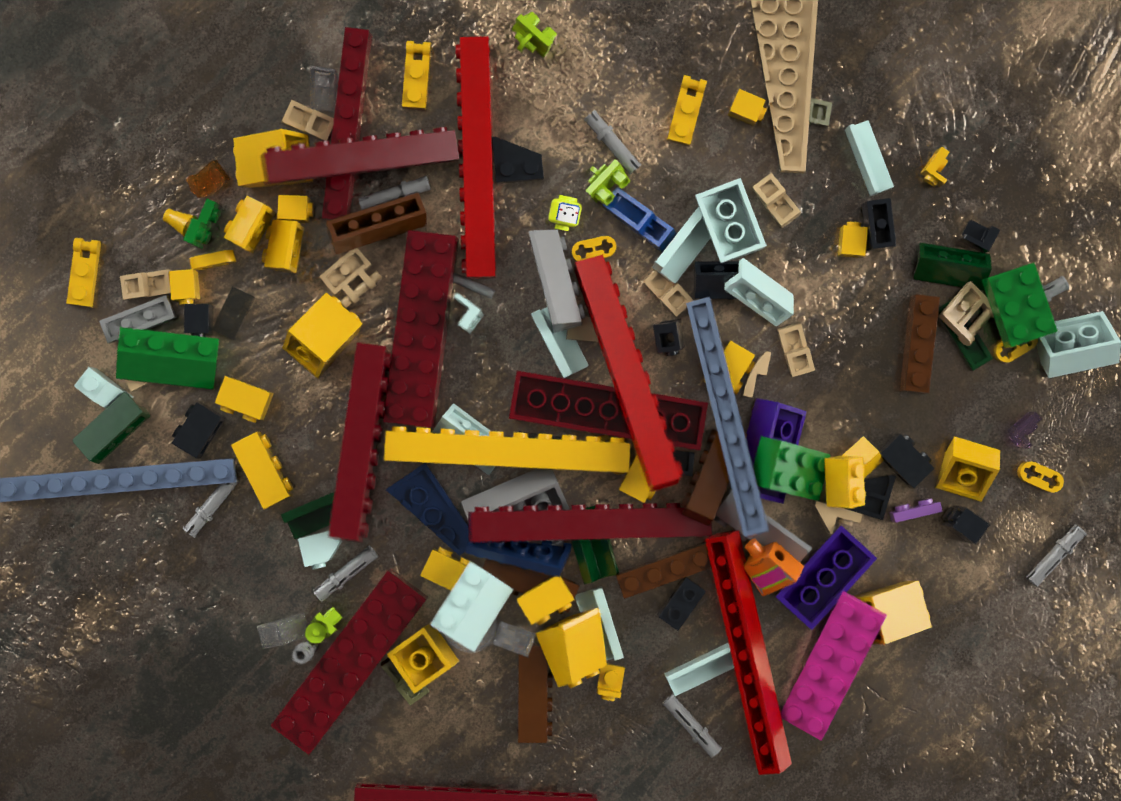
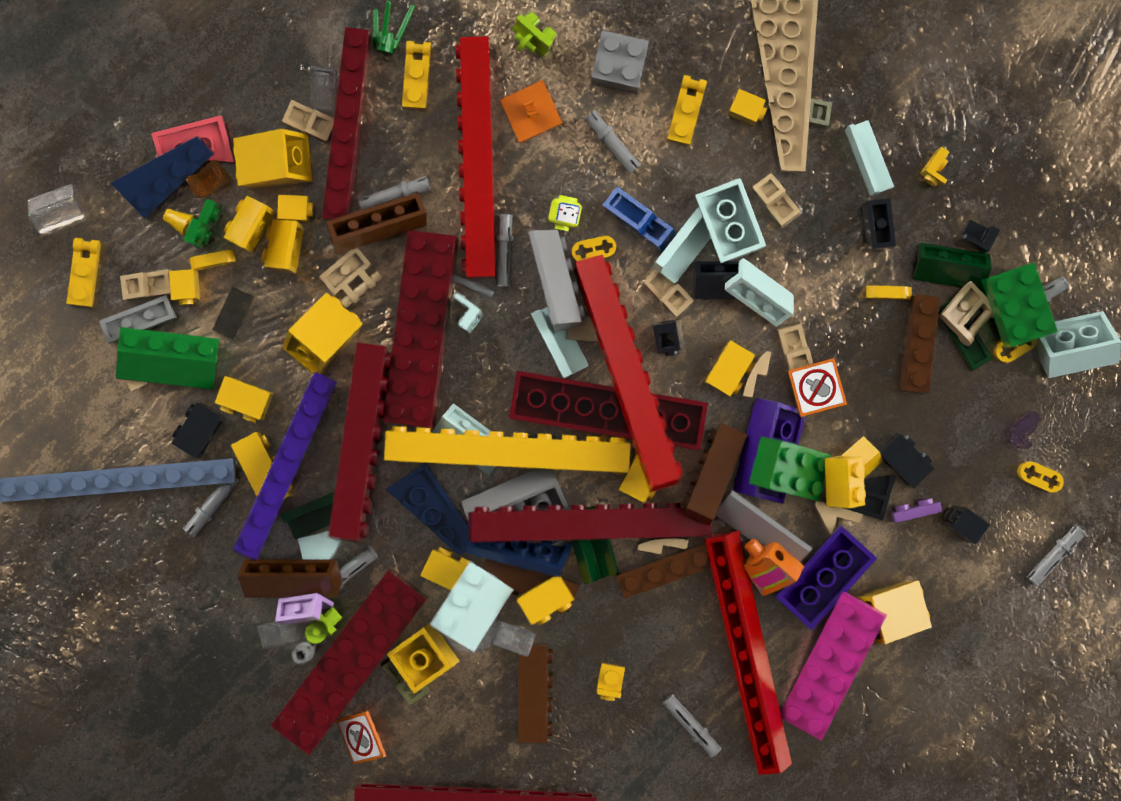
(54, 209): none -> clear panel
(99, 387): light aqua slope -> none
(110, 428): dark green panel -> none
(158, 179): none -> dark blue wing
(198, 319): black brick -> none
(210, 130): none -> coral wing
(284, 467): none -> dark purple brick
(290, 578): none -> reddish brown brick
(301, 608): none -> lavender panel
(360, 156): dark red brick -> none
(361, 737): none -> piece
(383, 40): none -> green plant
(504, 243): none -> light grey pin
(516, 162): black wing -> none
(531, 111): none -> orange piece
(574, 647): yellow slope -> none
(596, 599): light aqua panel -> none
(604, 179): lime hips -> none
(619, 61): none -> light grey brick
(655, 545): none -> tan slope
(681, 603): black brick -> none
(686, 461): black panel -> none
(700, 669): light aqua panel -> none
(727, 417): sand blue plate -> none
(817, 387): none -> piece
(852, 240): yellow brick -> none
(888, 292): none -> yellow beam
(968, 469): yellow slope -> none

